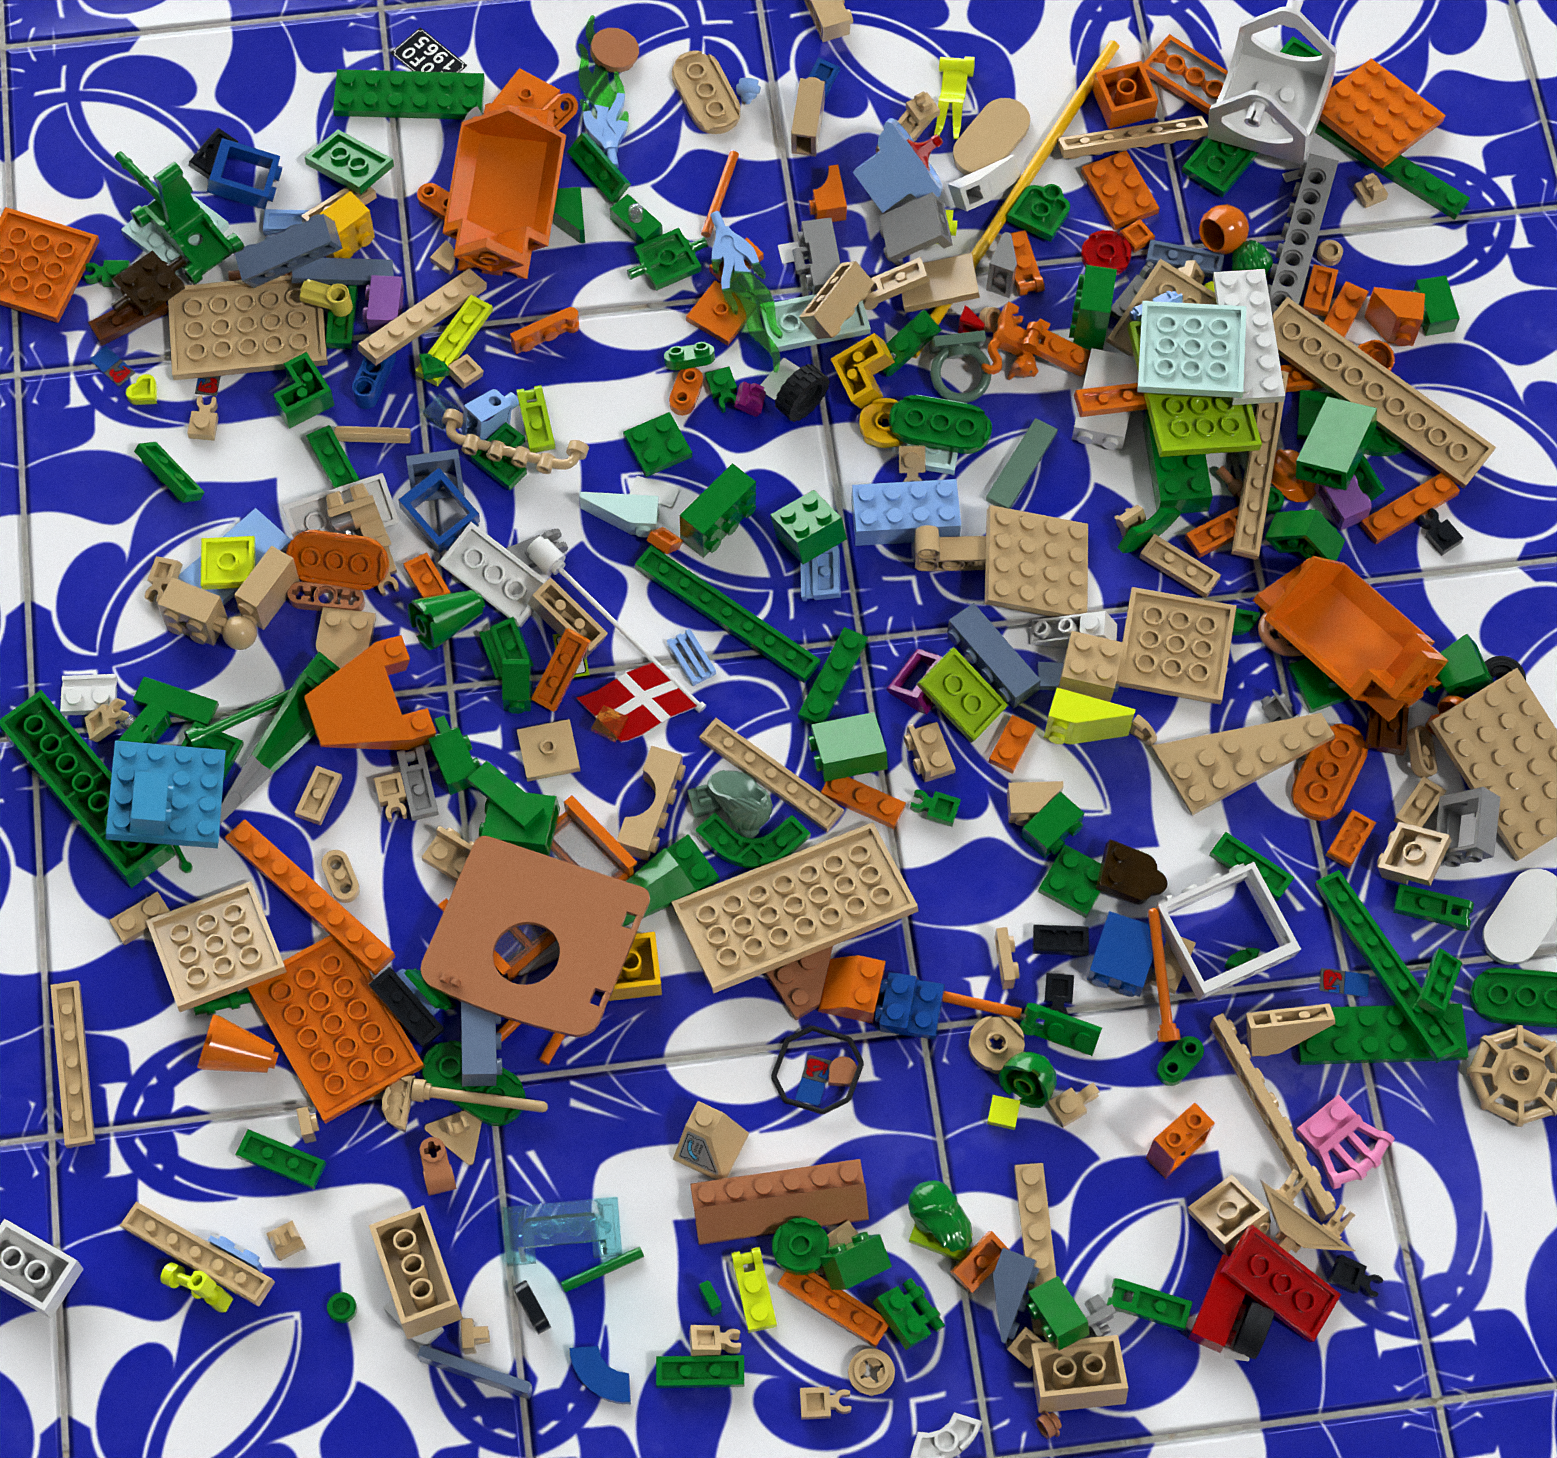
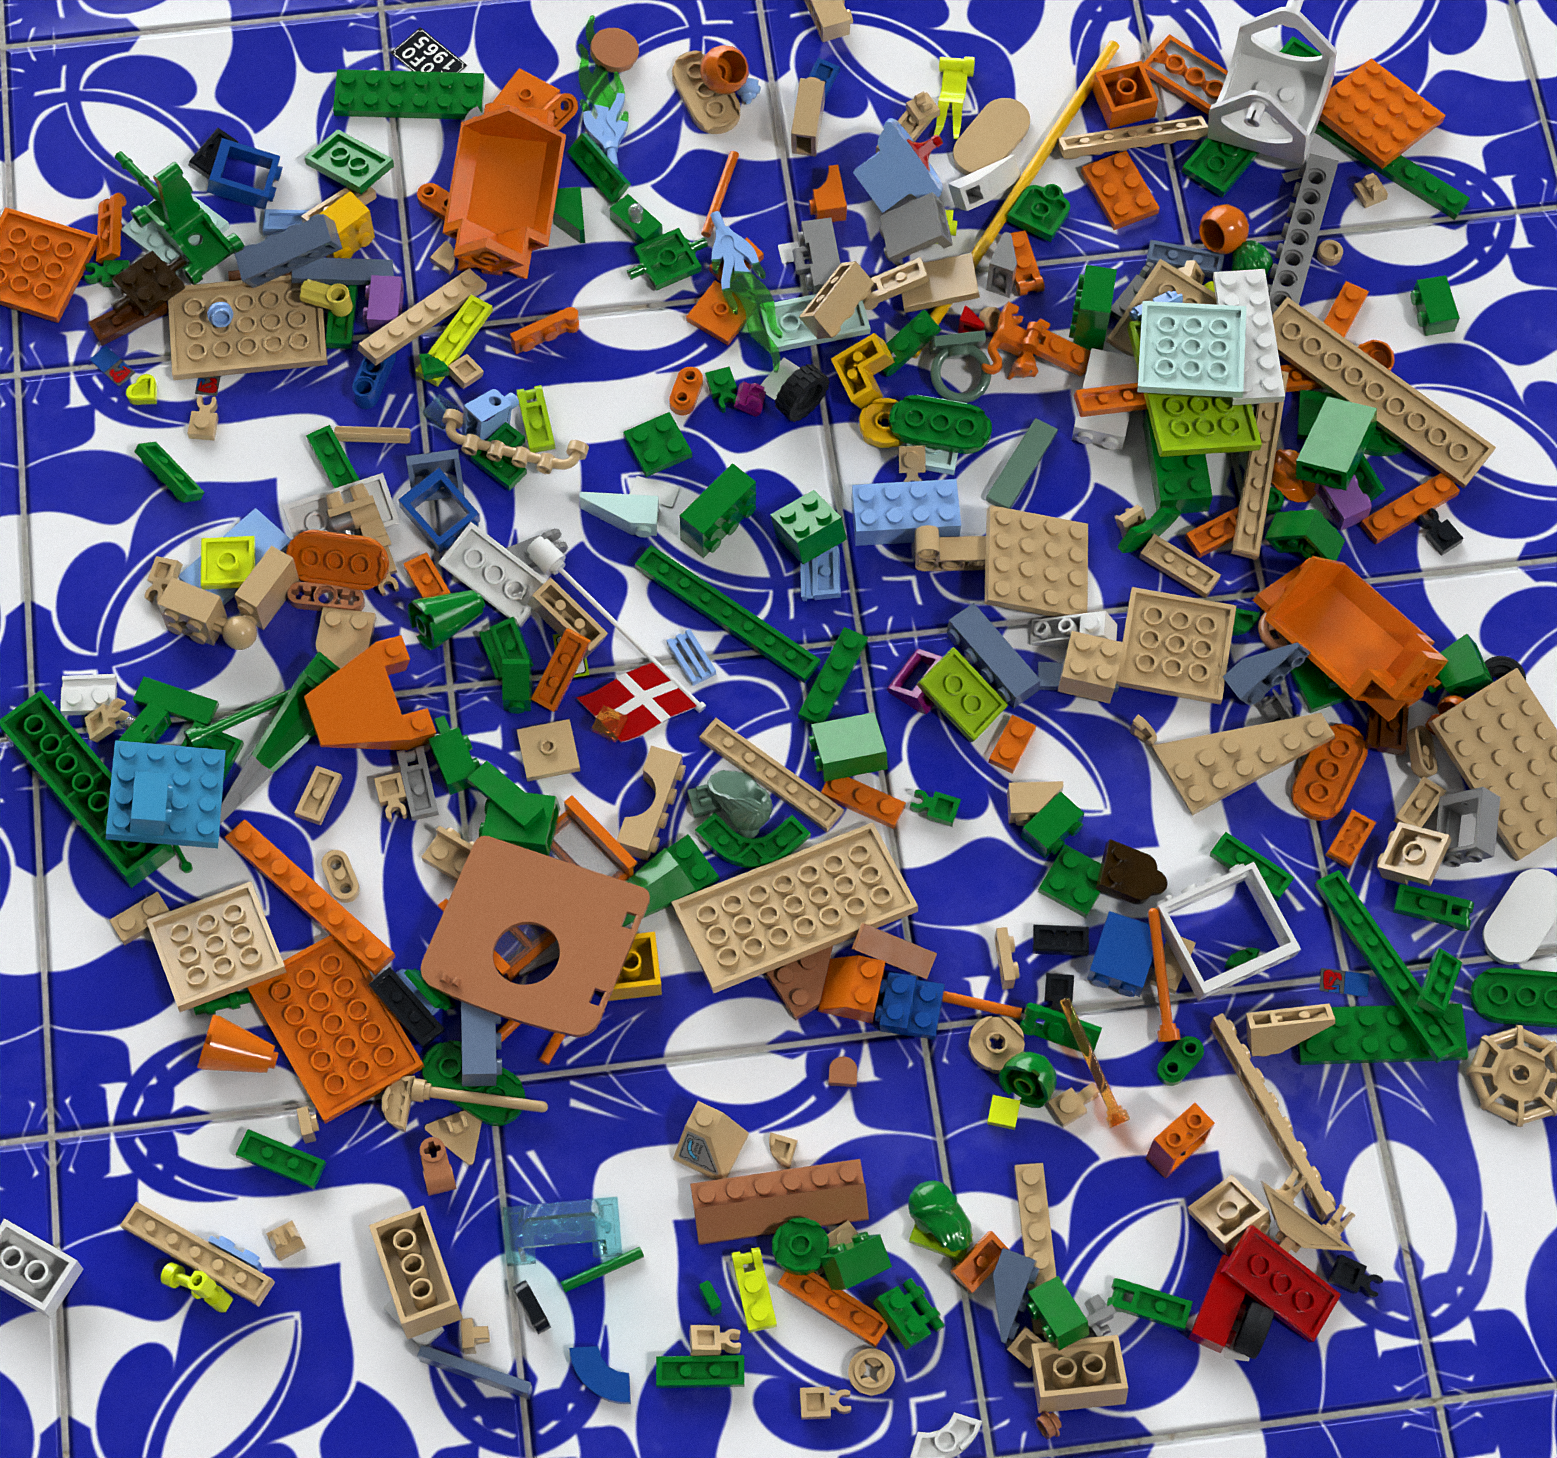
(72, 1064): tan plate -> none
(109, 228): none -> orange plate
(220, 314): none -> light blue plate
(306, 394): green brick -> none
(342, 1307): green tile -> none
(664, 540): orange plate -> none
(689, 356): green plate -> none
(724, 69): none -> orange helmet
(782, 1149): none -> tan tile
(809, 1107): black piece -> none
(813, 1080): sticker -> none
(894, 950): none -> nougat tile
(930, 751): tan bracket -> none
(1084, 719): neon yellow slope -> none
(1106, 250): red tile -> none
(1115, 1113): none -> clear orange piece
(1137, 235): orange tile -> none
(1234, 485): nougat bar -> none
(1259, 673): none -> sand blue slope
(1320, 290): orange plate -> none
(1333, 1125): bright pink plate -> none
(1396, 314): orange slope -> none

